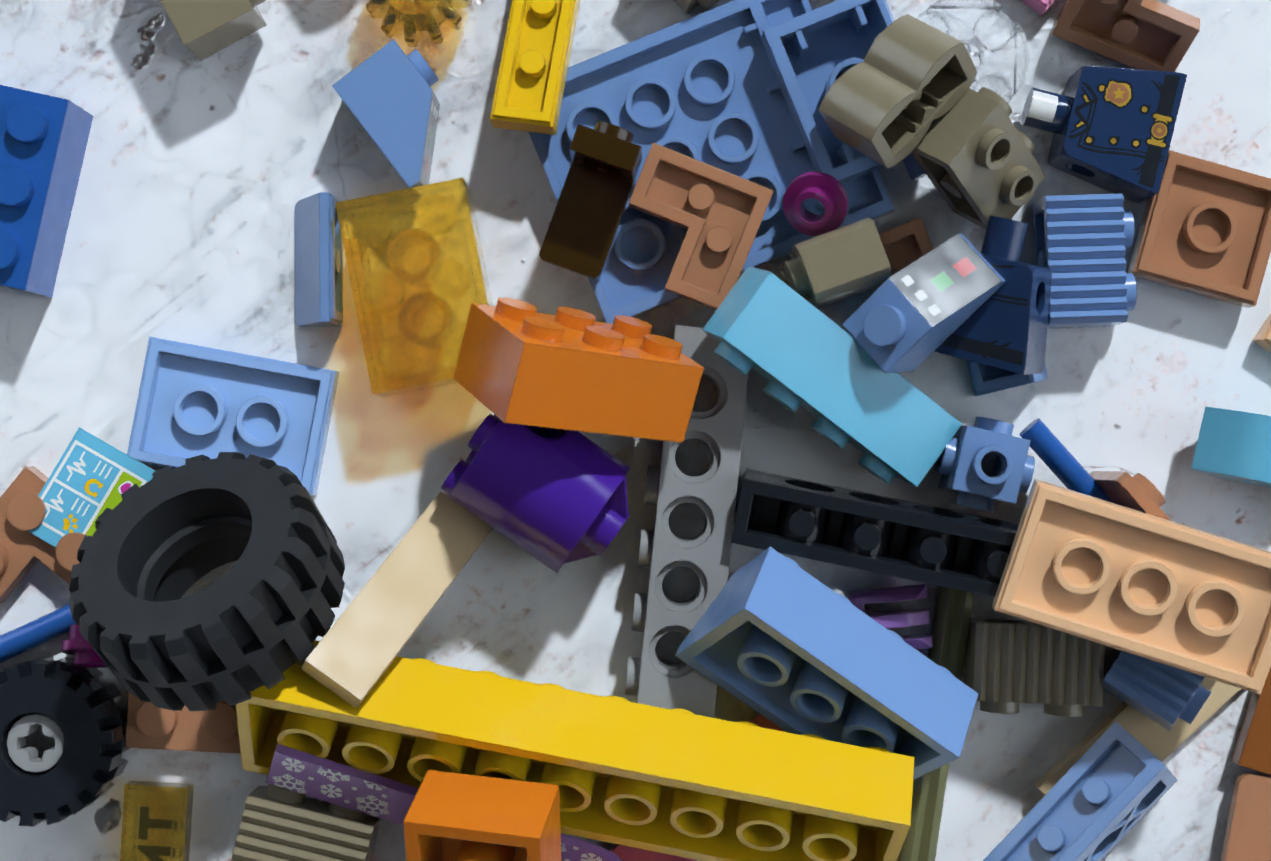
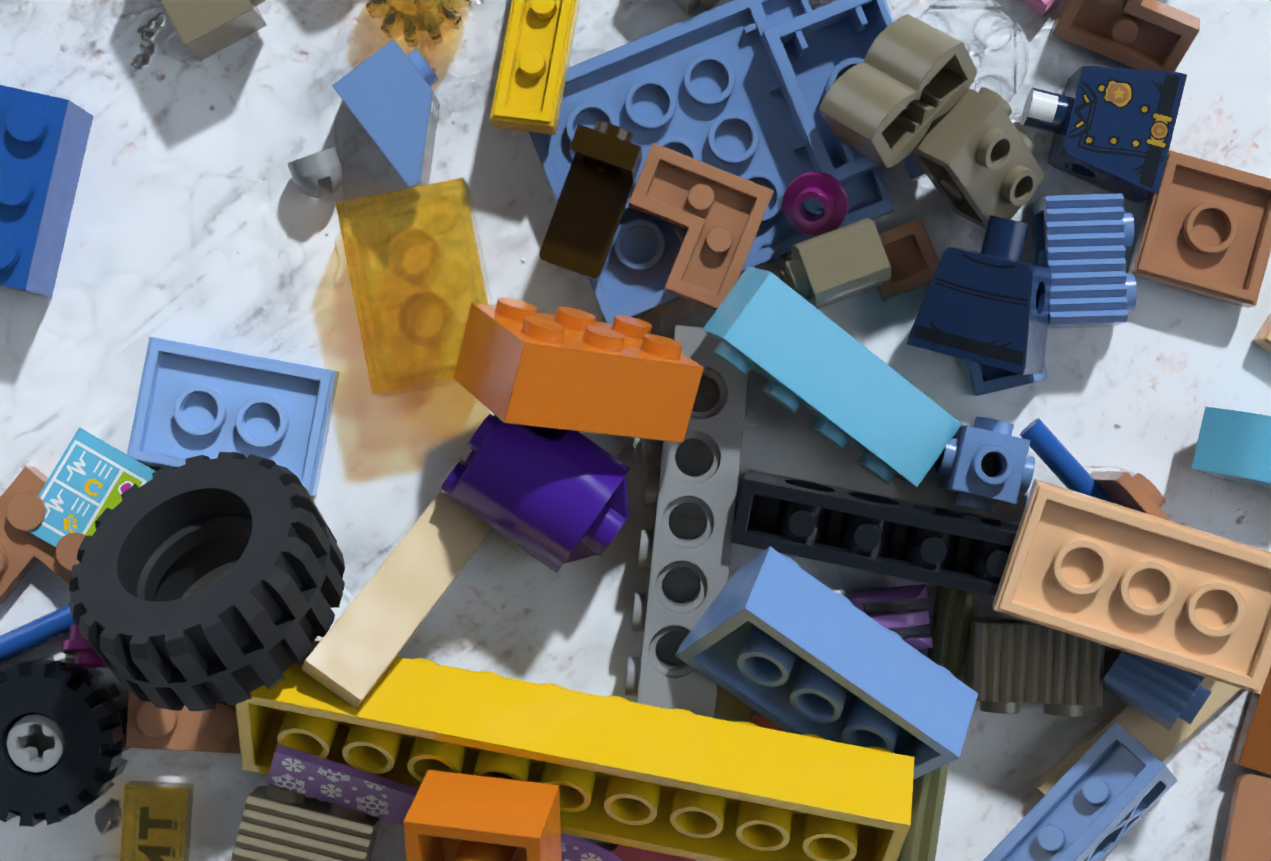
(316, 166): none -> light grey hinge
(318, 262): medium blue slope -> none
(923, 305): slope -> none

